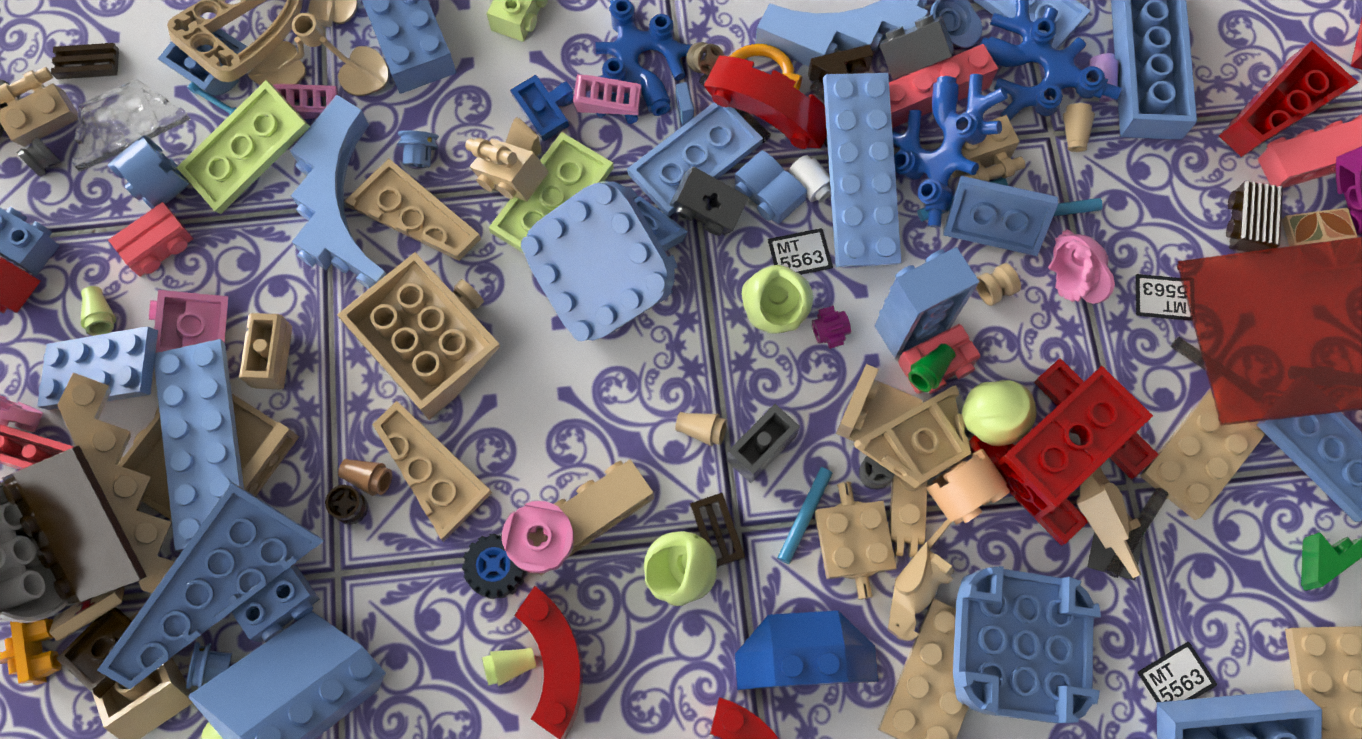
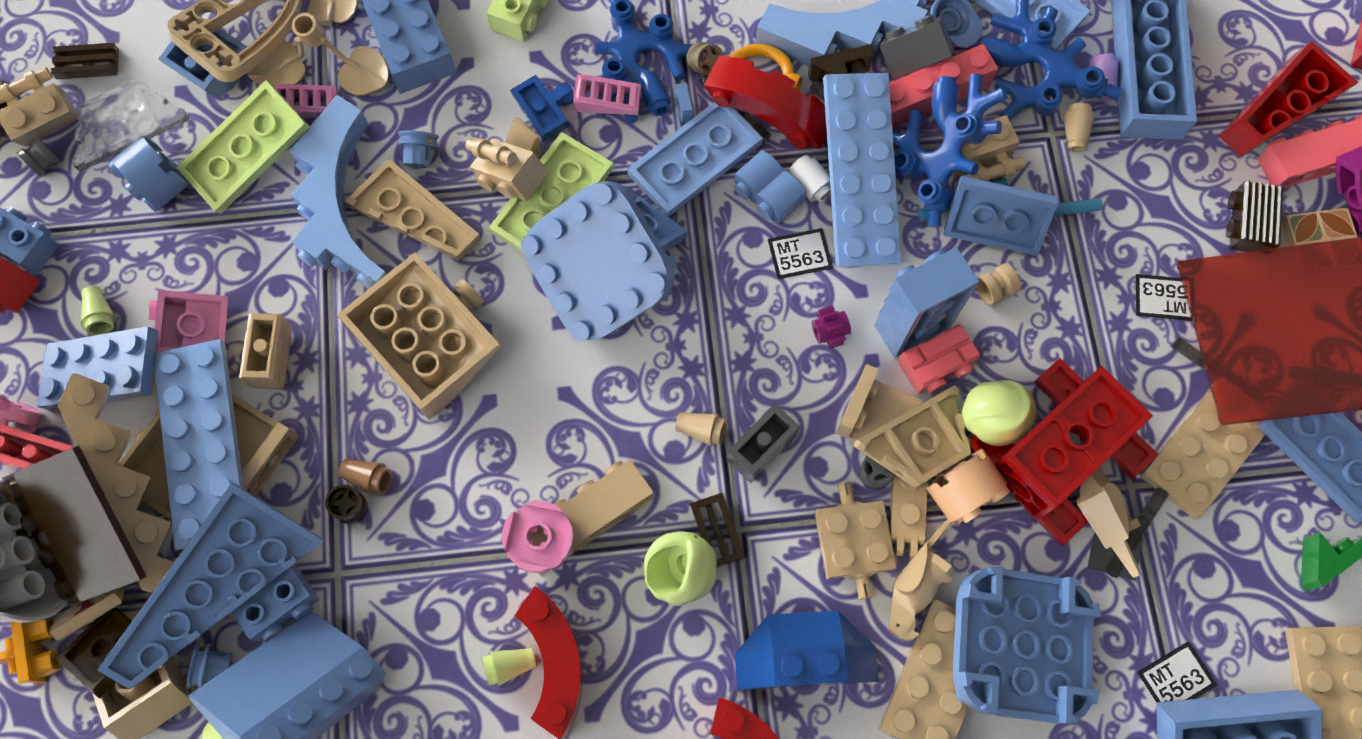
(151, 240): coral brick -> none
(196, 90): dark azure hinge -> none
(437, 478): tan wing -> none
(485, 558): black wheel -> none
(725, 202): dark grey brick -> none
(777, 299): yellowish green piece -> none
(804, 515): dark azure bar -> none
(930, 369): green cone -> none
(1081, 268): bright pink hair -> none

